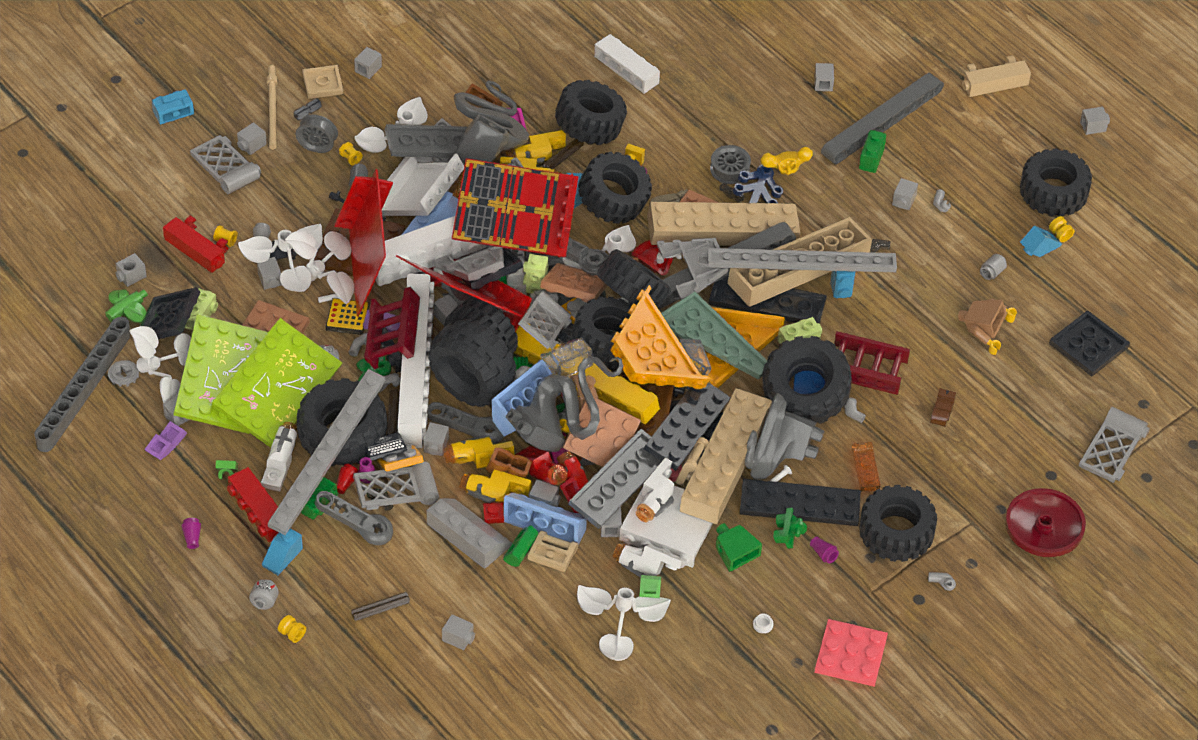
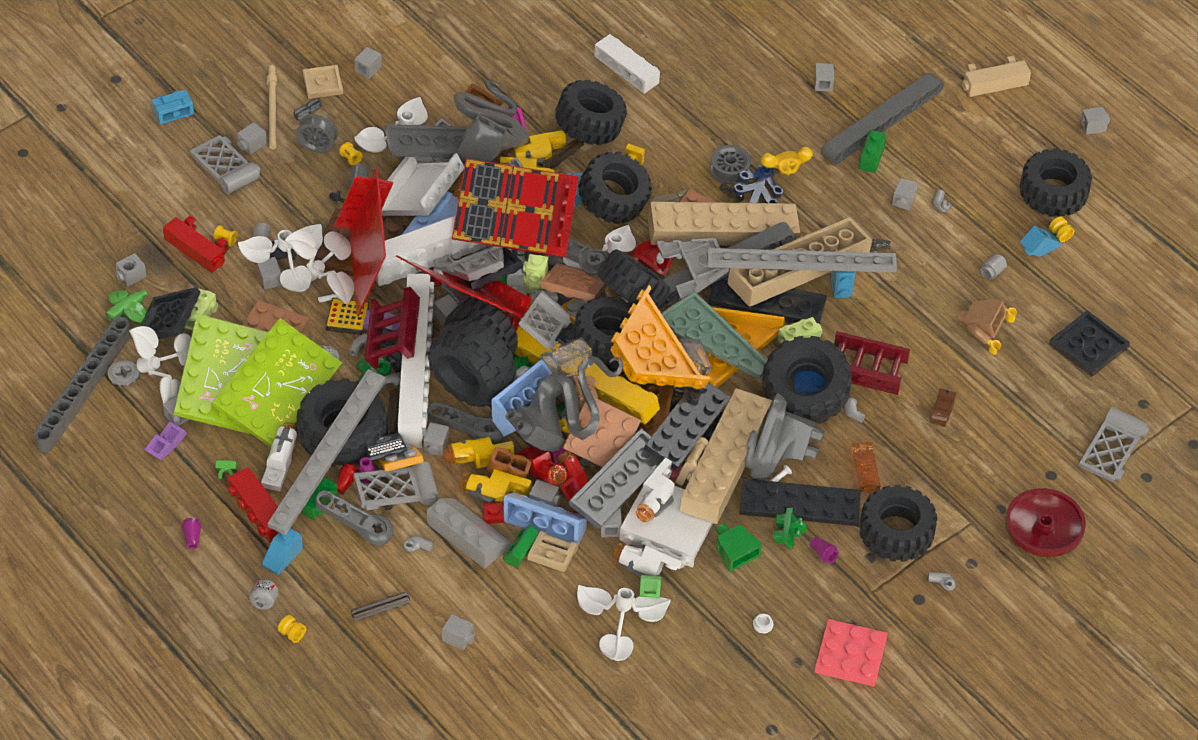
(417, 543): none -> light grey arm

